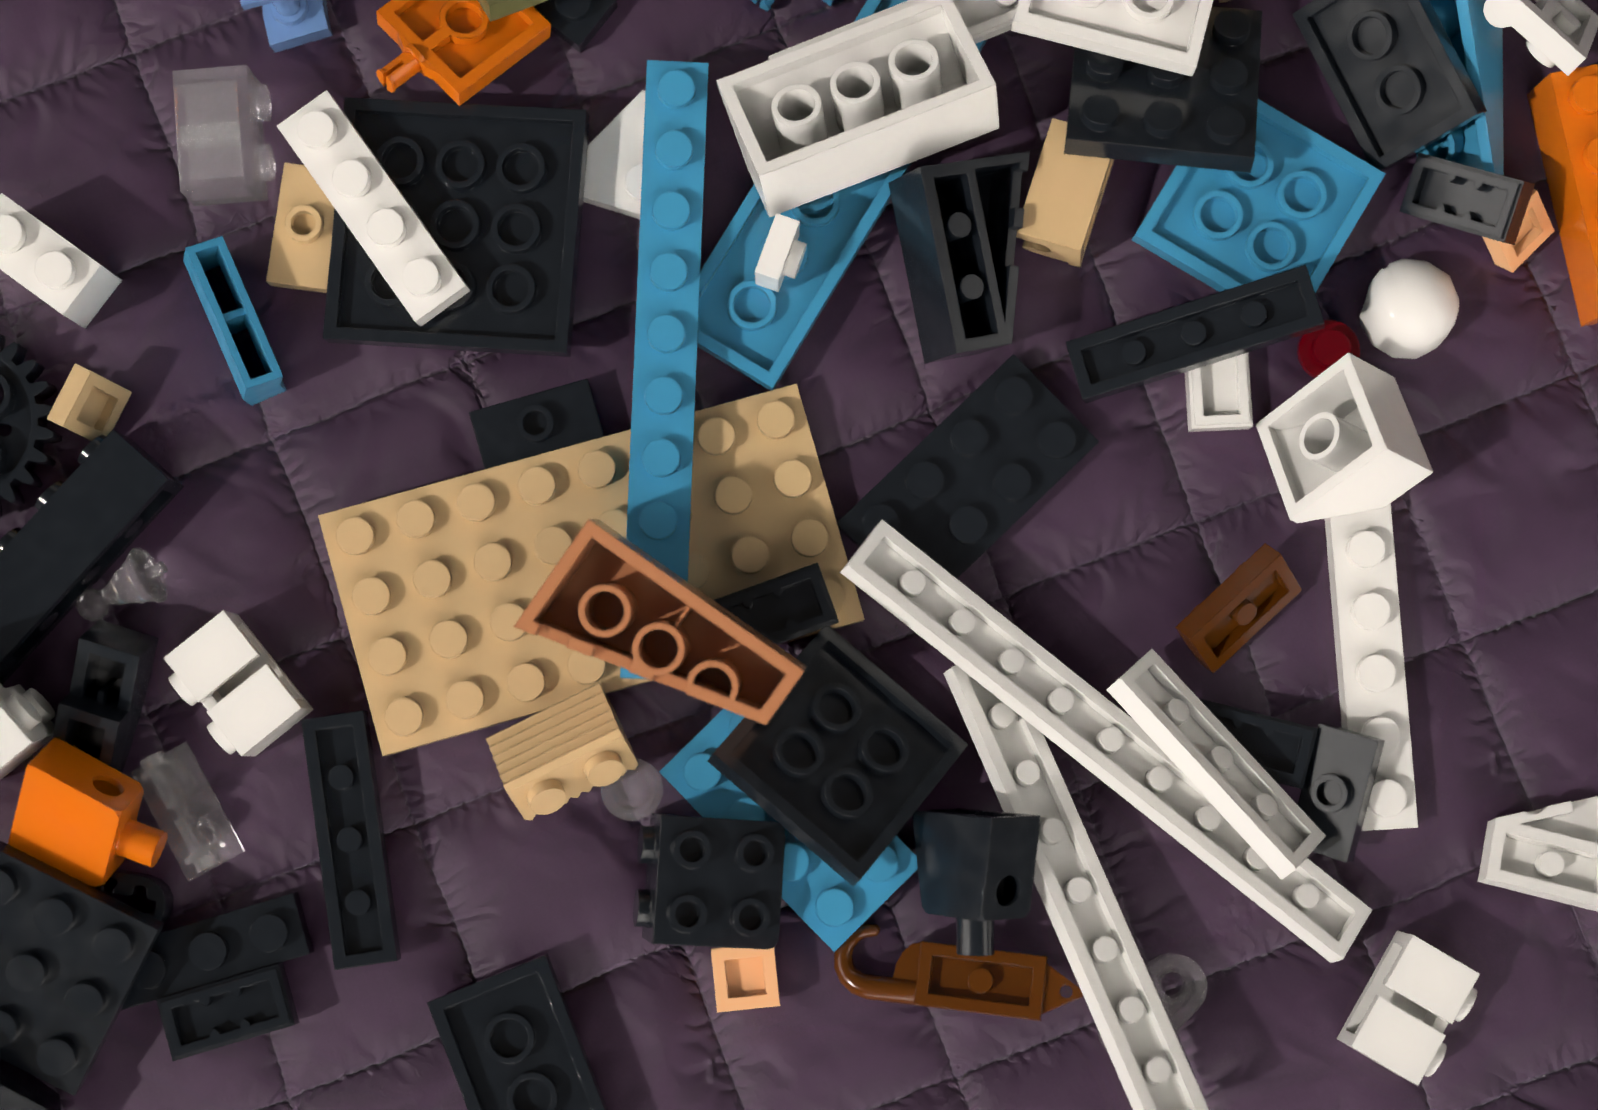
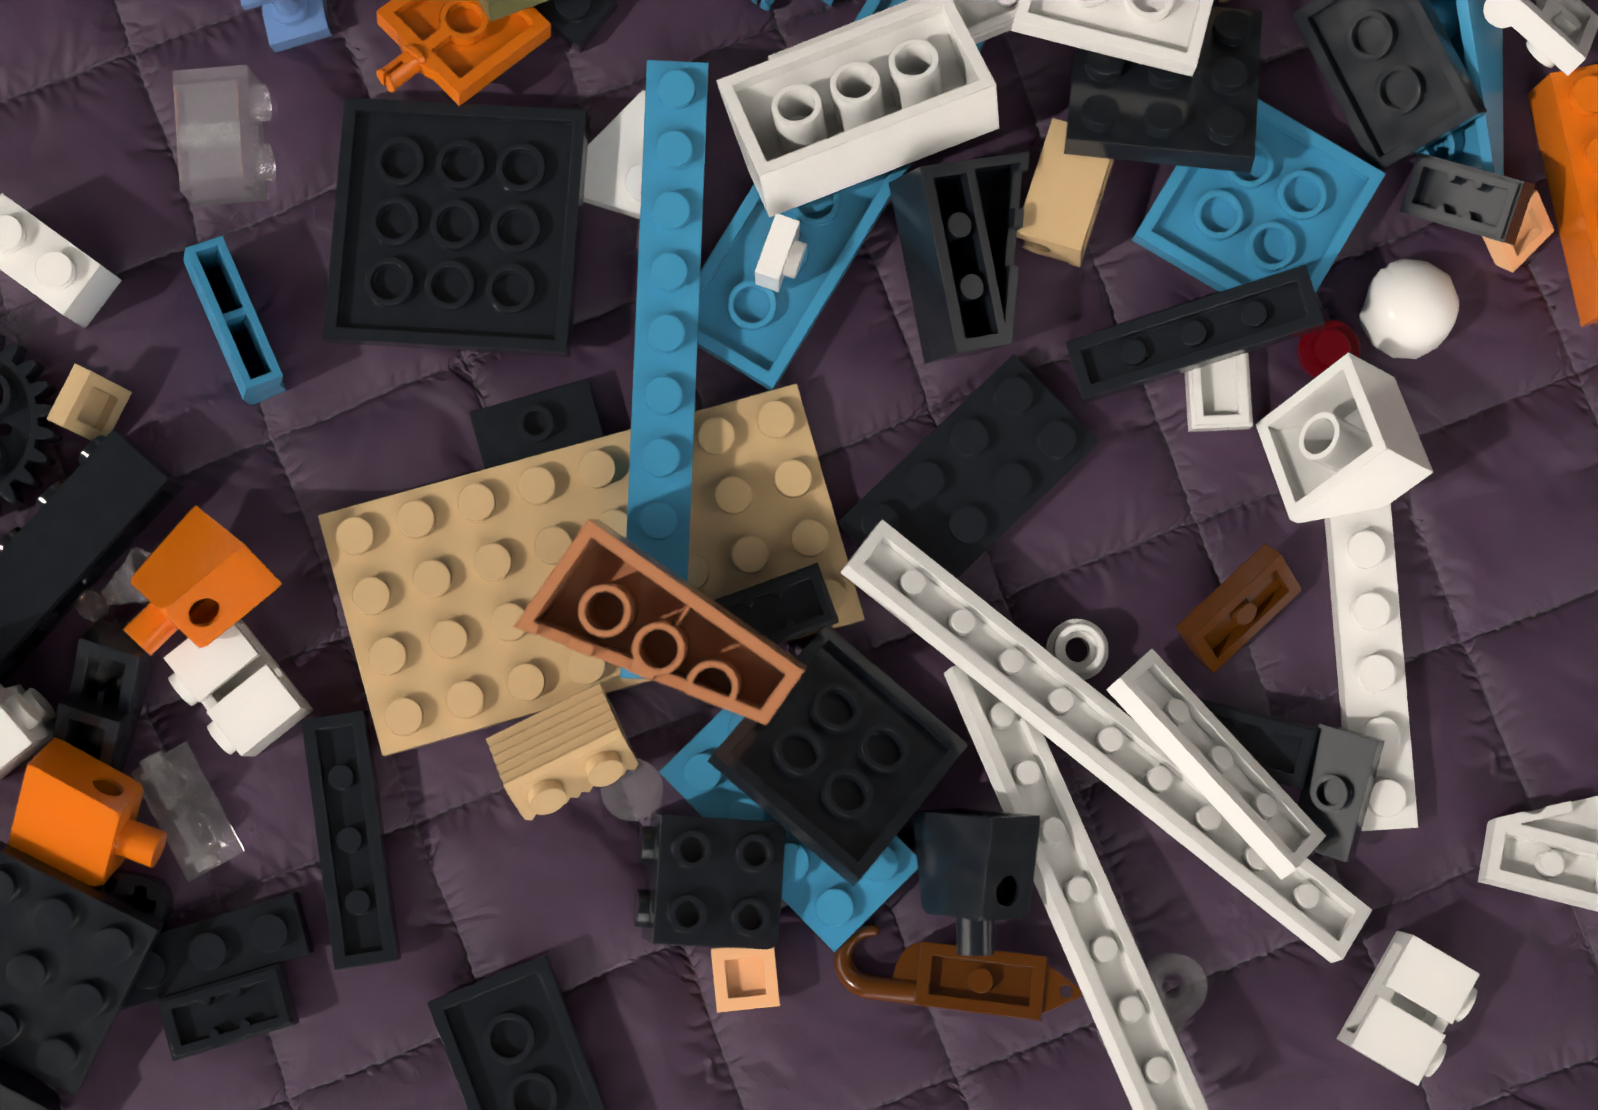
(197, 584): none -> orange torso
(301, 233): tan plate -> none
(373, 208): white plate -> none
(1093, 638): none -> white plate

